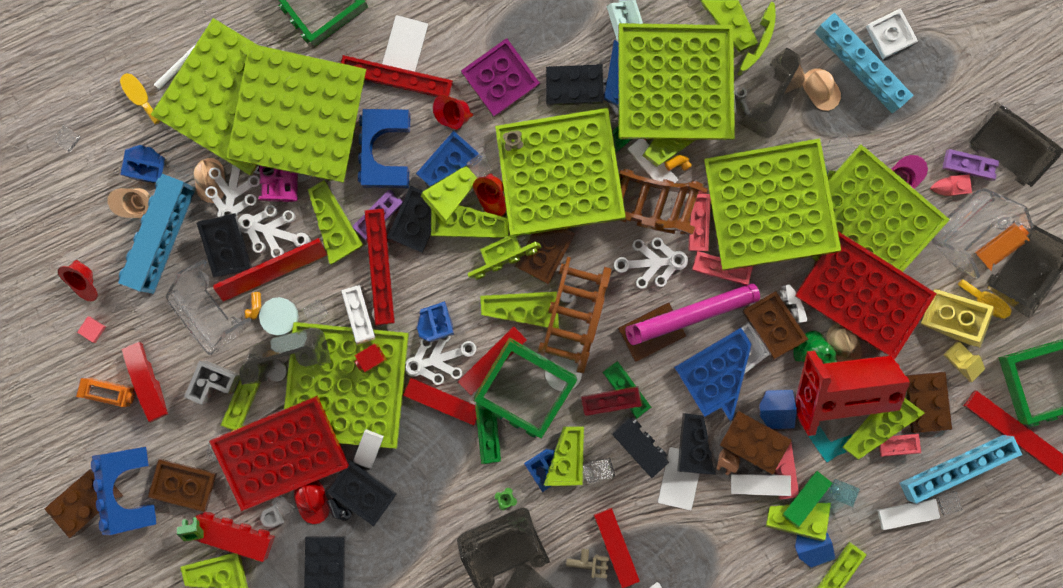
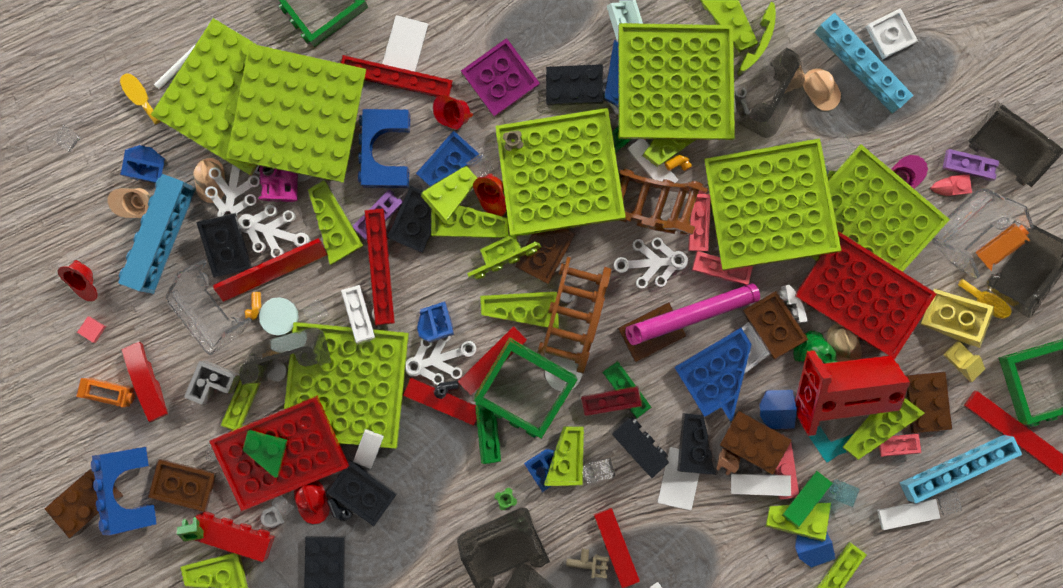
(265, 450): none -> green wing
(370, 358): red brick -> none
(443, 388): none -> black arm

